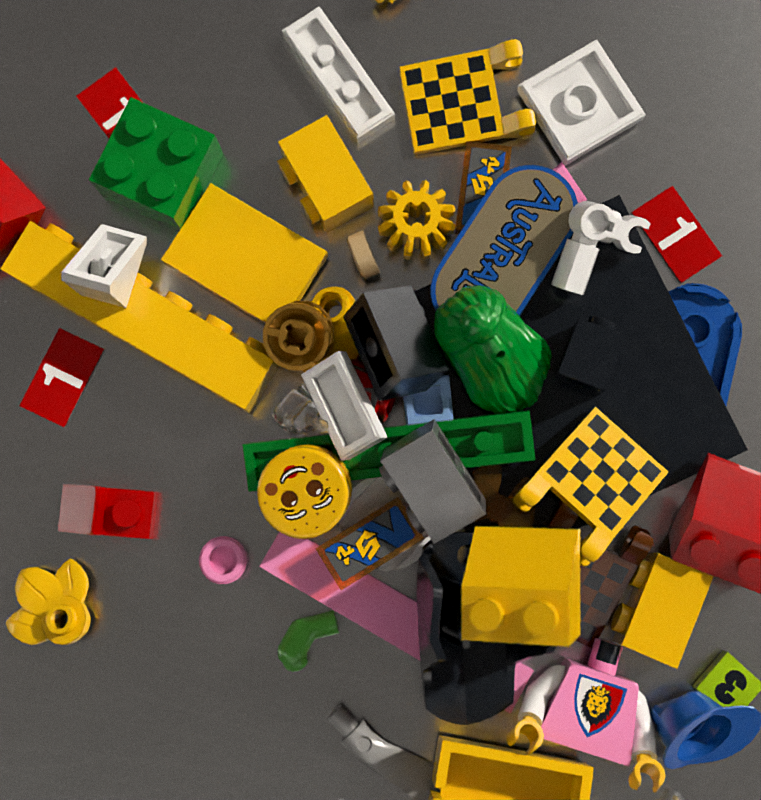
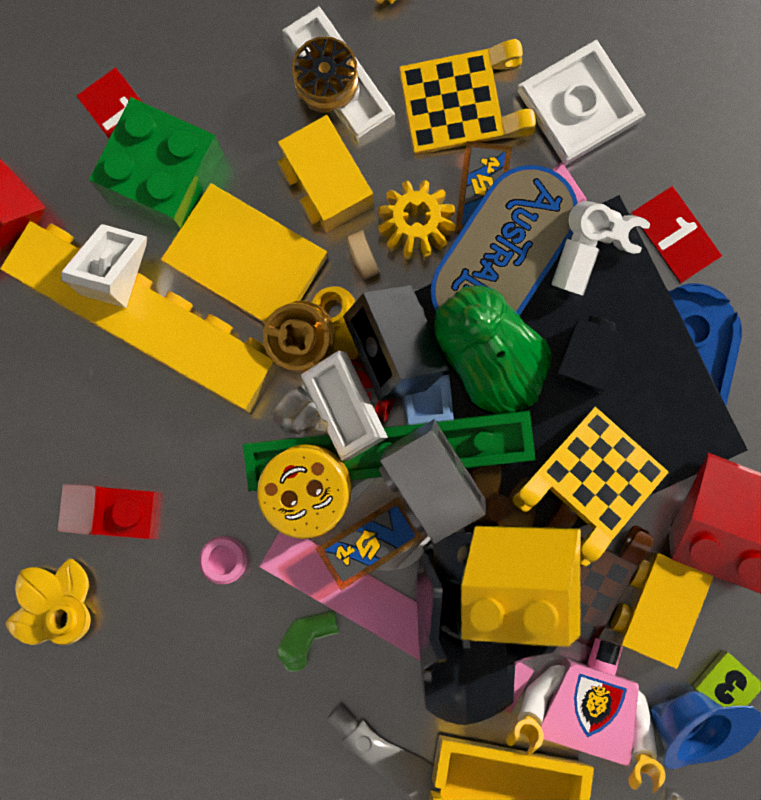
(61, 377): red sticker -> none
(326, 74): none -> pearl gold wheel

